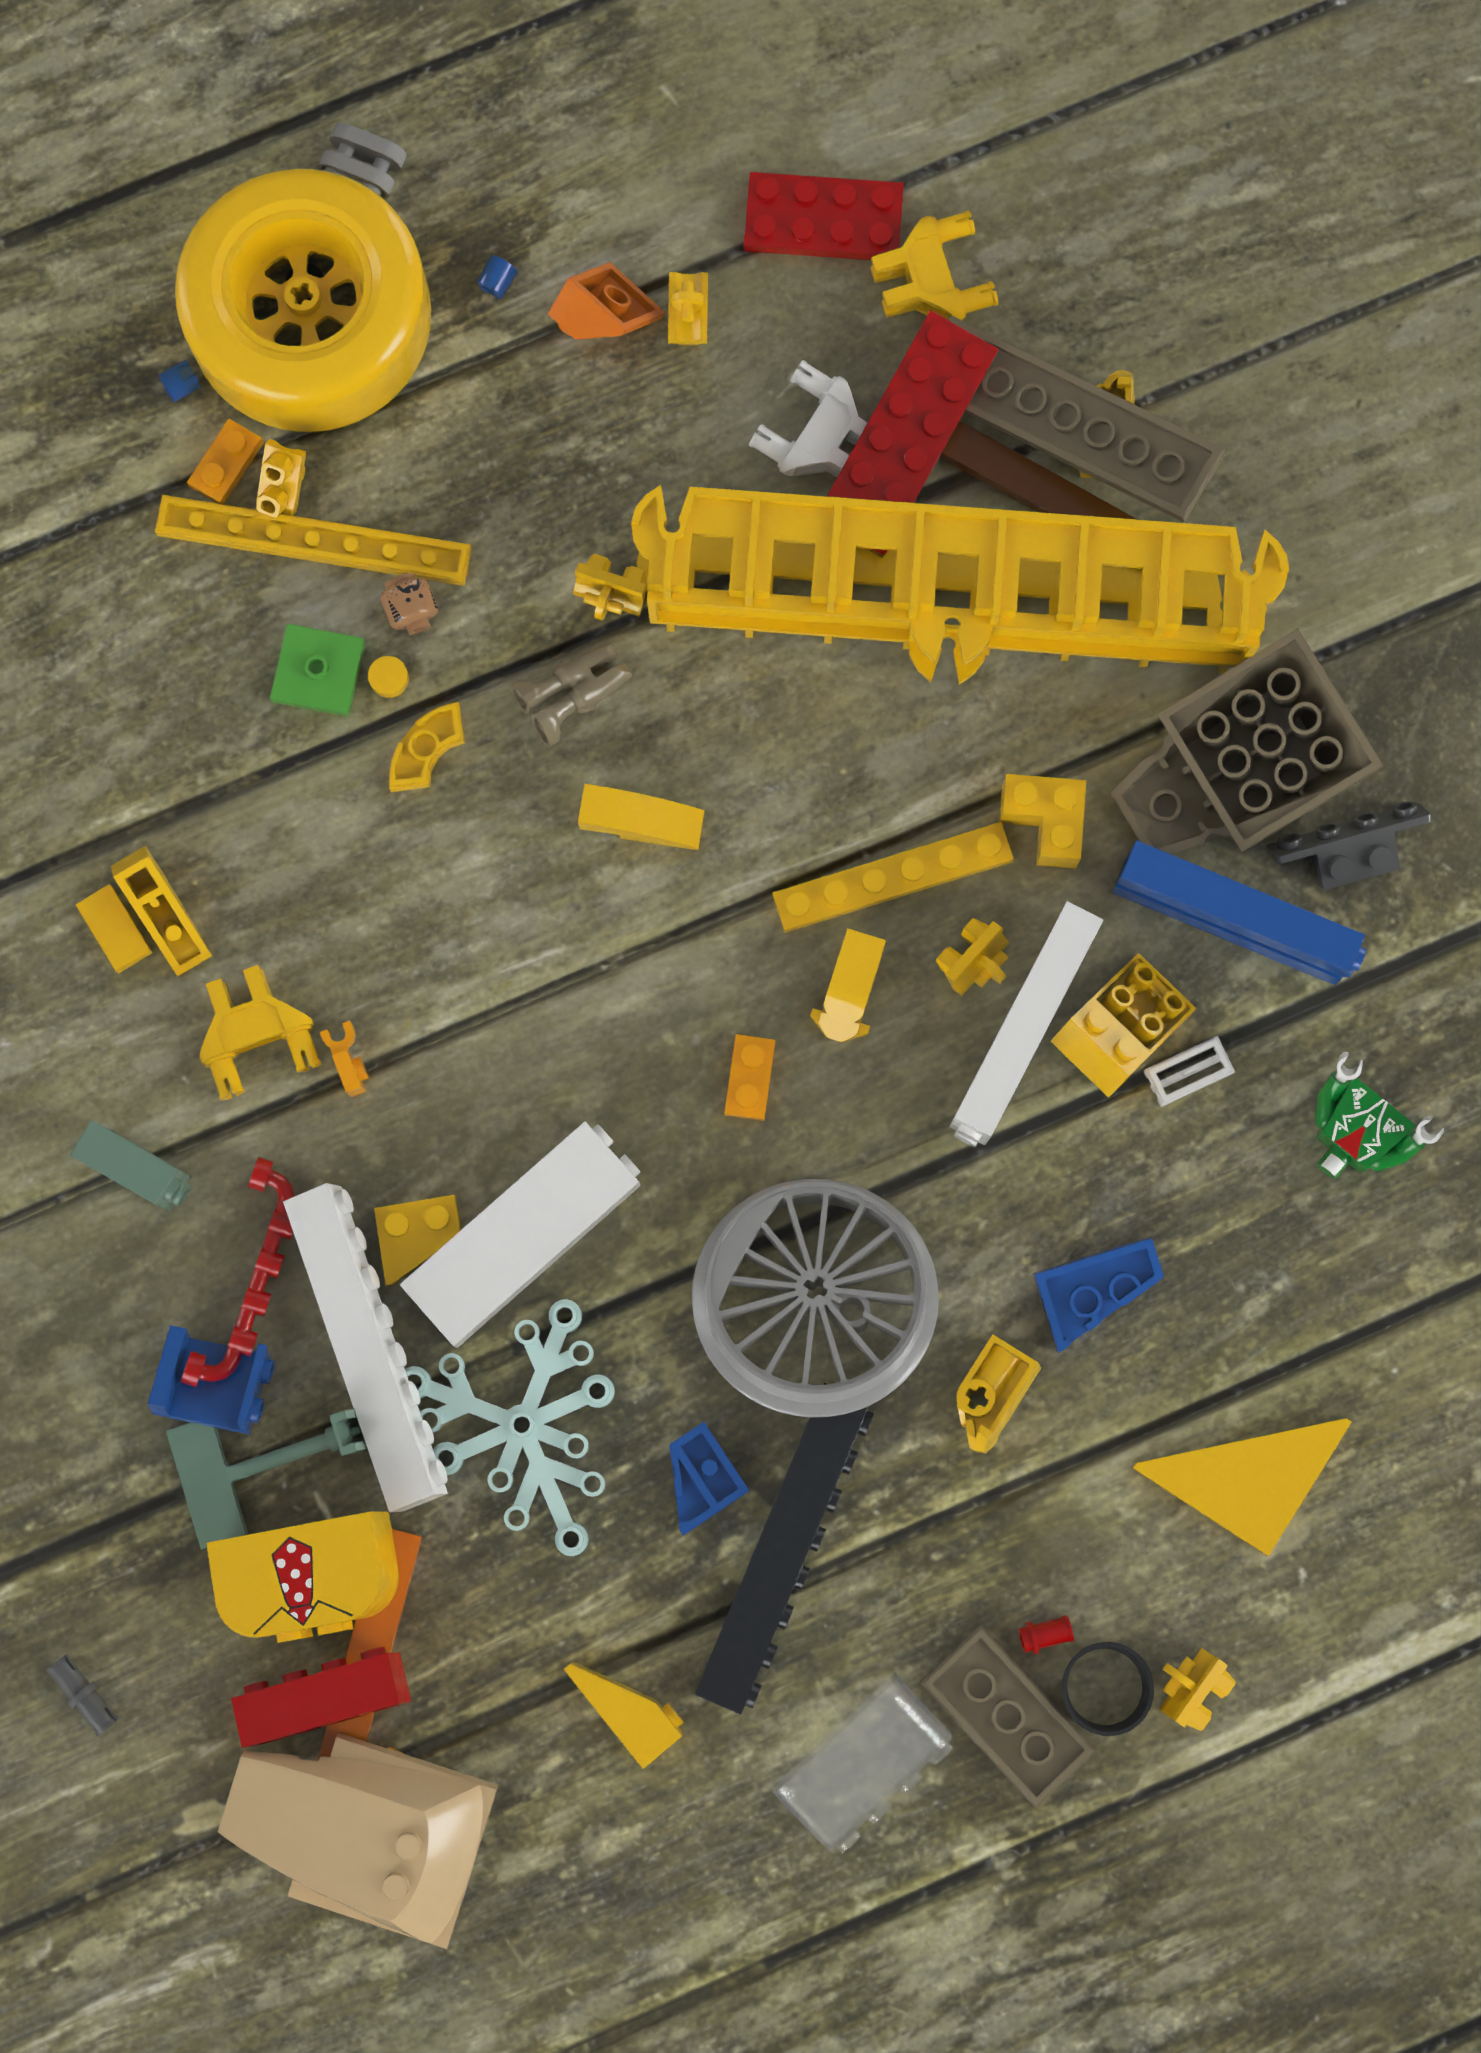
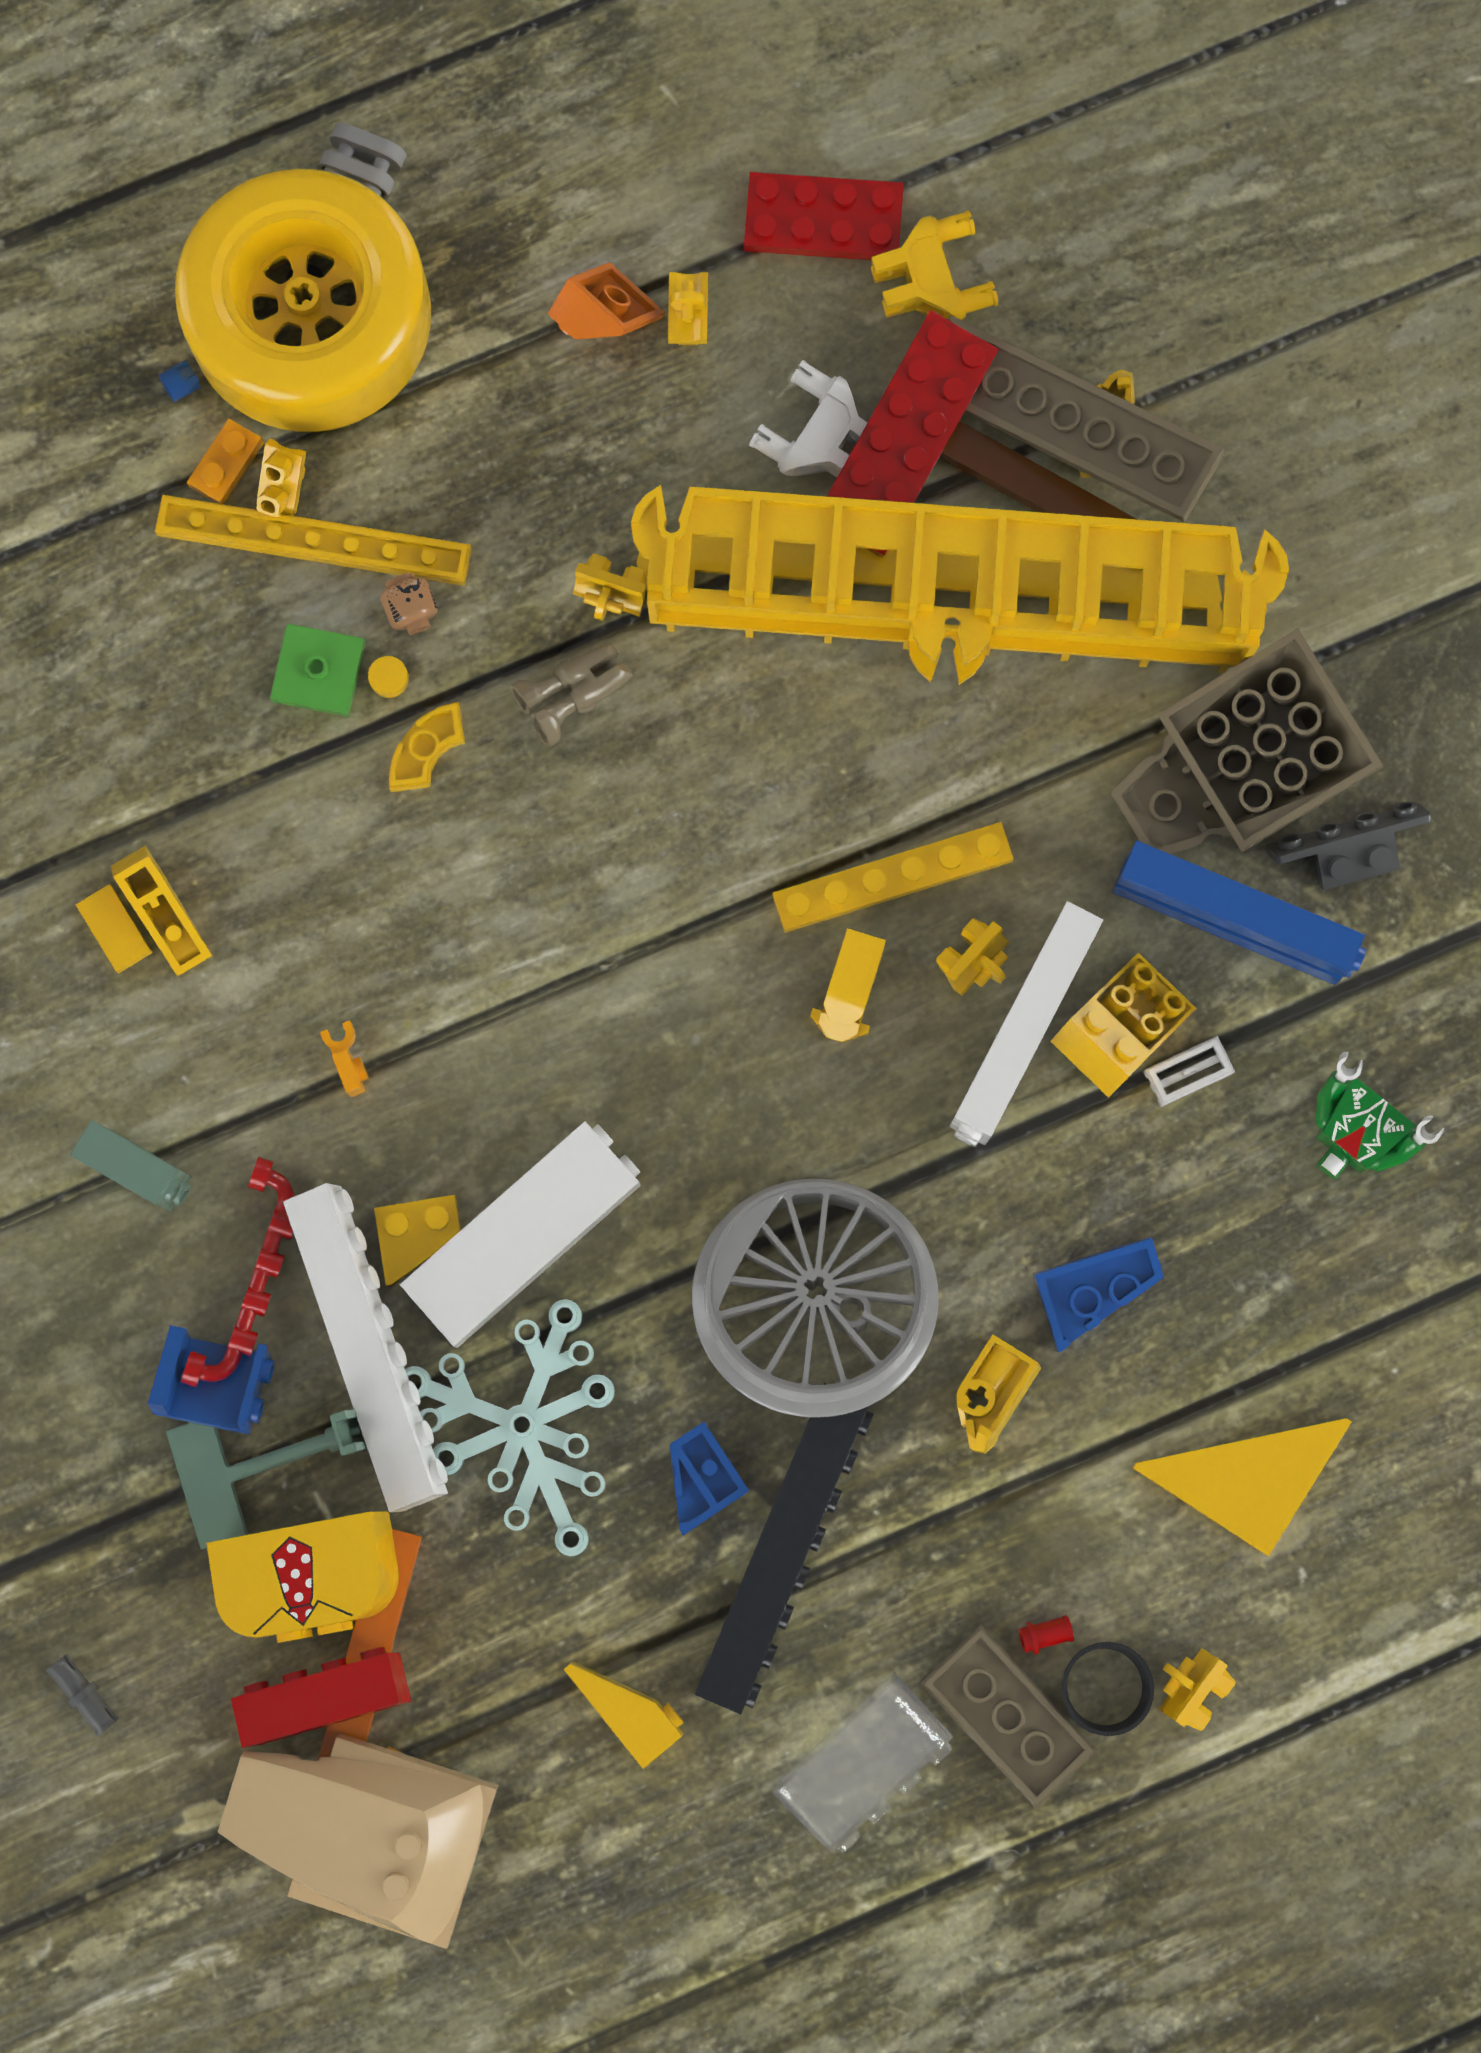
(252, 1026): yellow connector -> none
(496, 276): blue hose -> none
(640, 817): yellow slope -> none
(749, 1077): light orange plate -> none
(1055, 808): yellow brick -> none

